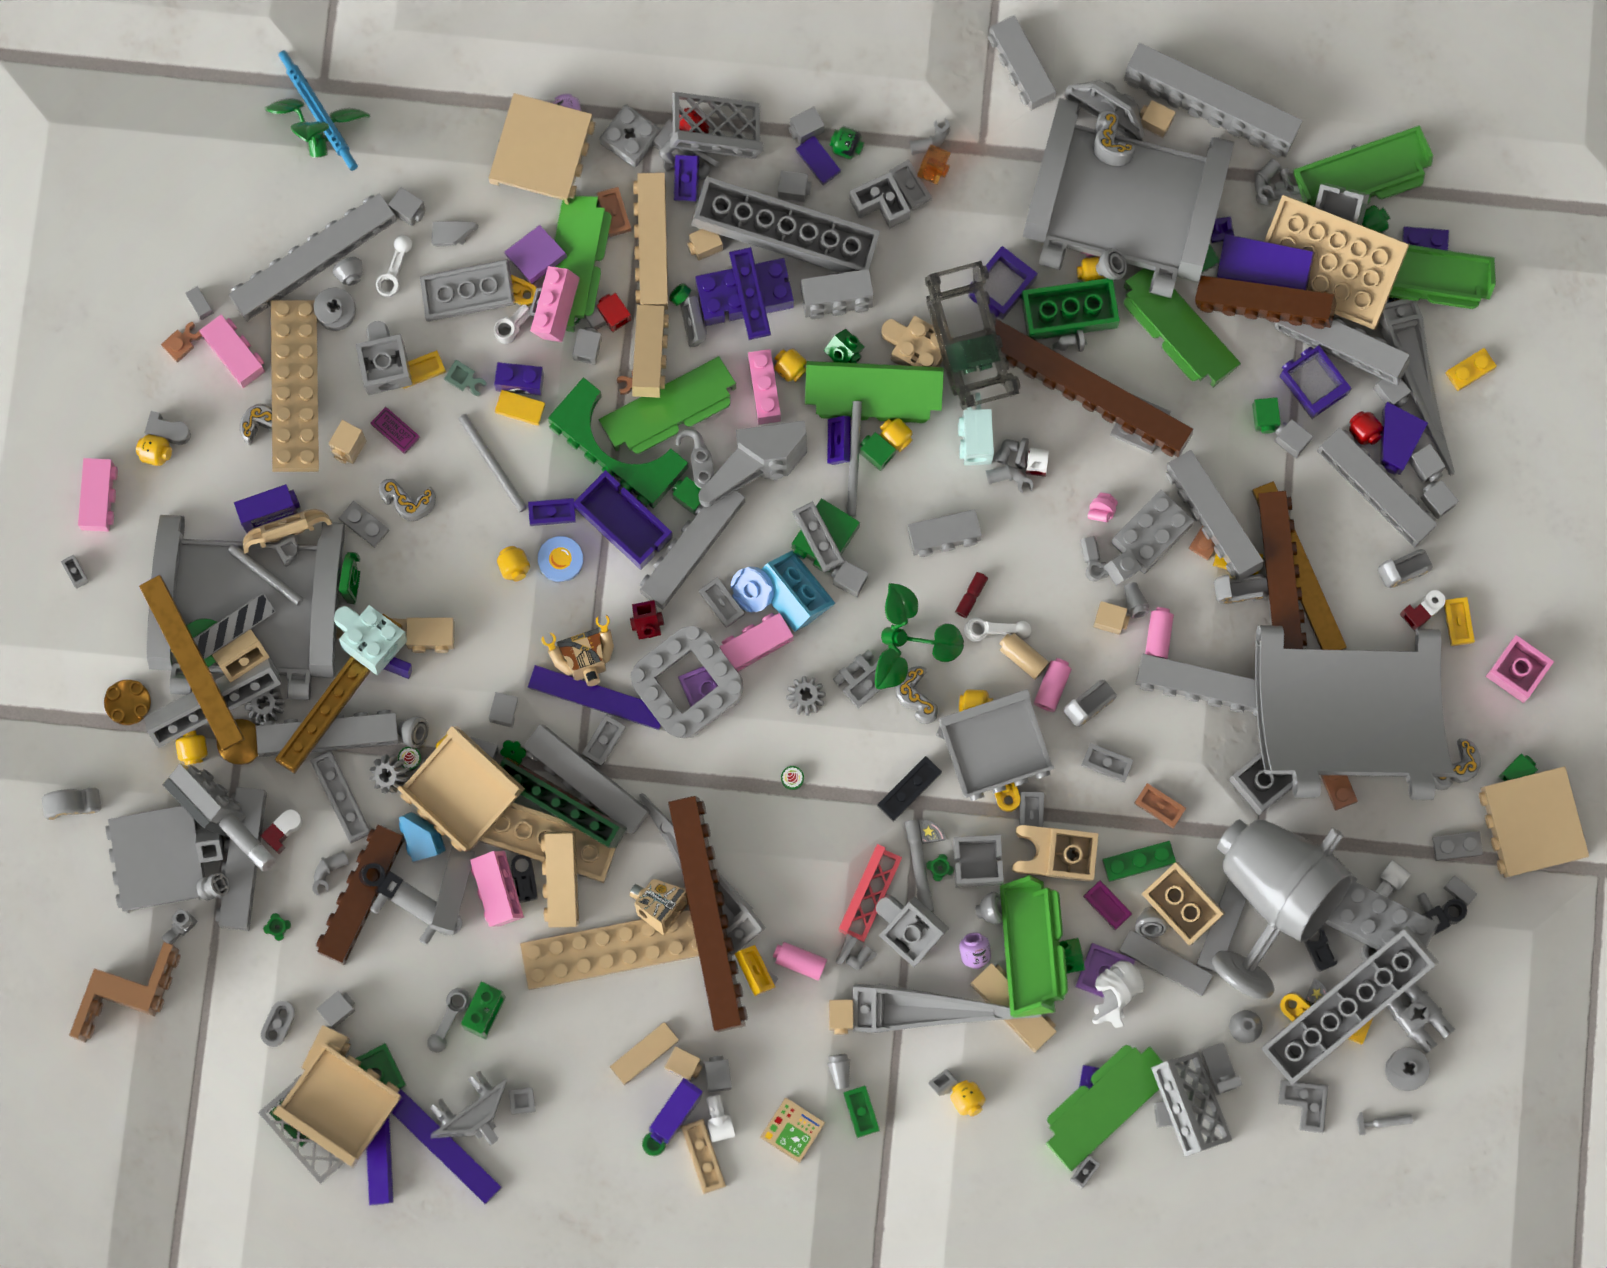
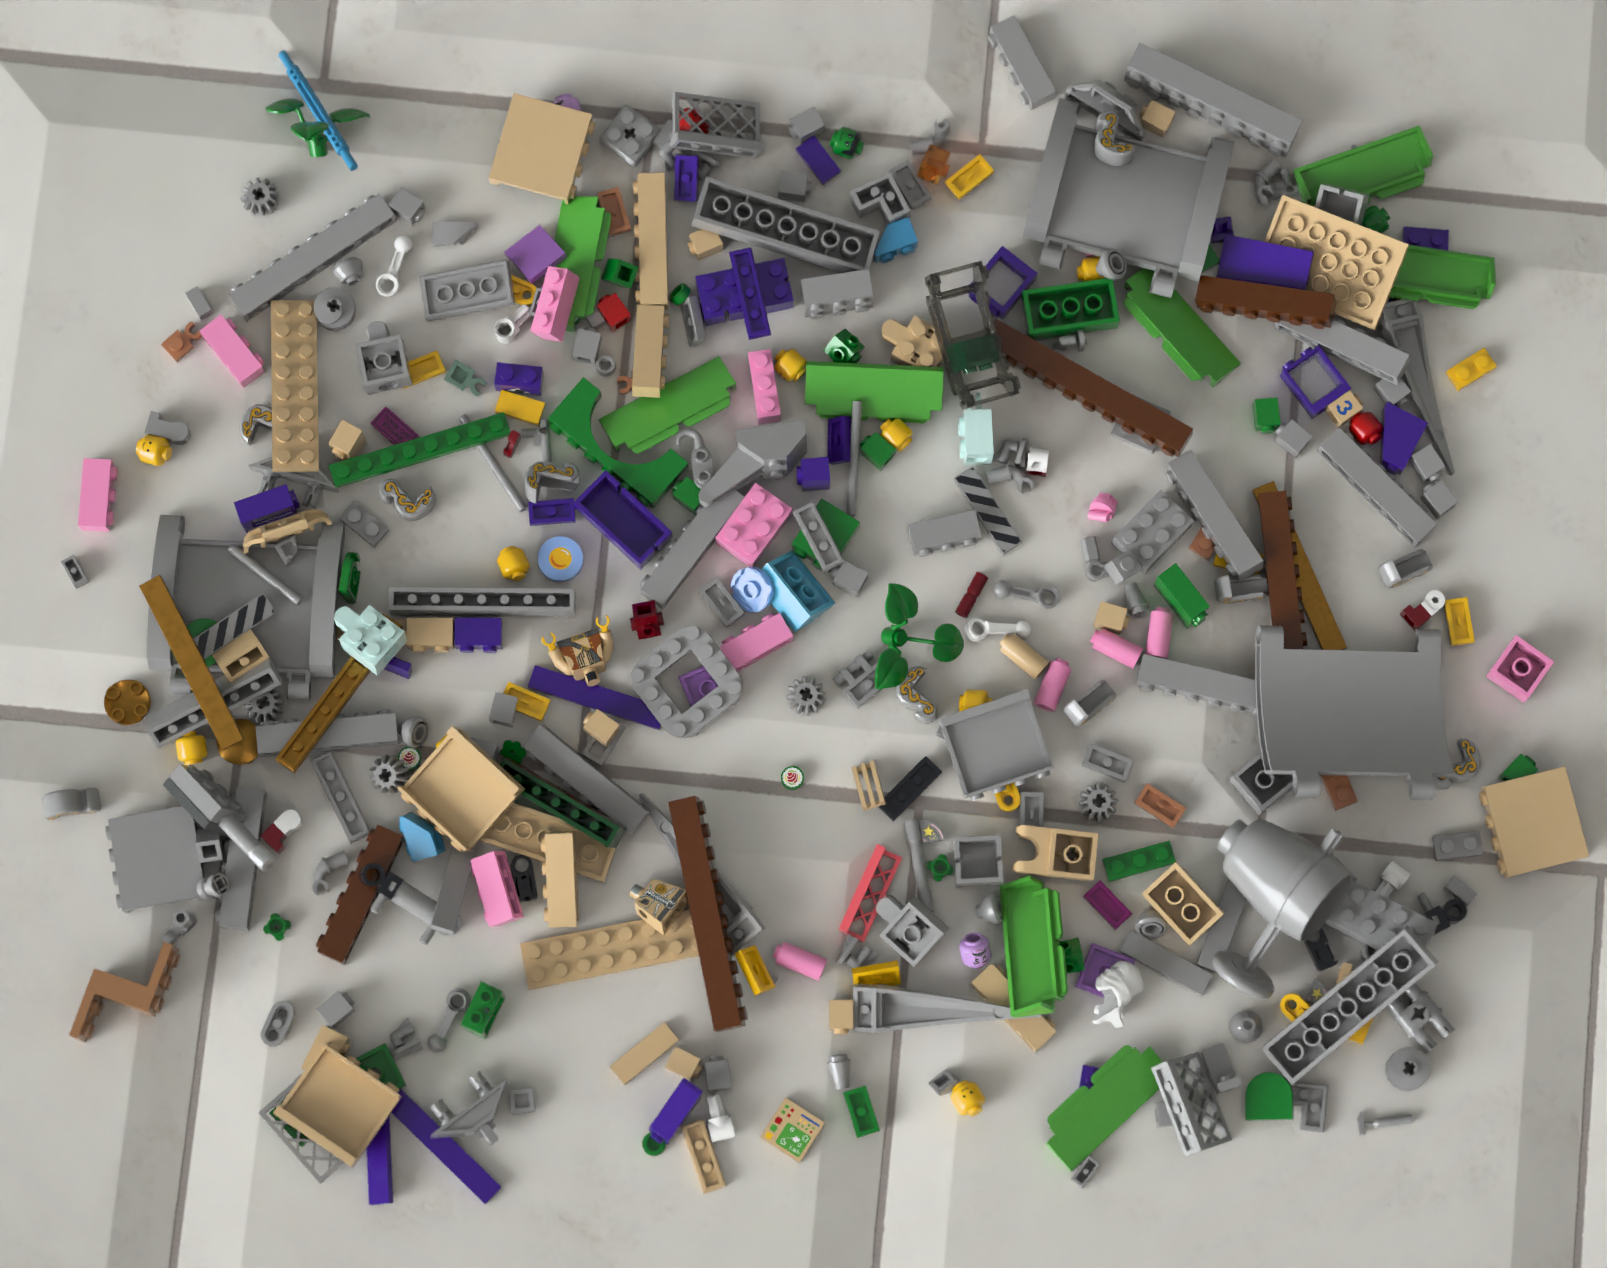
(262, 204): none -> light grey gear
(314, 480): none -> light grey connector
(404, 1049): none -> light grey piece
(419, 450): none -> green plate
(478, 634): none -> dark purple brick
(482, 601): none -> light grey brick
(514, 439): none -> dark red tile
(528, 701): none -> yellow plate
(540, 439): none -> light grey hose
(550, 475): none -> light grey animal
(601, 727): none -> tan brick
(610, 371): none -> light grey axle
(619, 273): none -> green brick
(754, 525): none -> bright pink brick
(814, 474): none -> dark purple brick
(863, 769): none -> tan tile
(881, 973): none -> yellow plate
(896, 240): none -> dark azure slope
(969, 177): none -> yellow plate
(987, 510): none -> tile
(1003, 589): none -> light grey piece
(1105, 807): none -> light grey gear
(1116, 647): none -> bright pink brick
(1182, 596): none -> green brick
(1269, 1098): none -> green tile
(1344, 408): none -> tan brick
(1345, 969): none -> tan tile

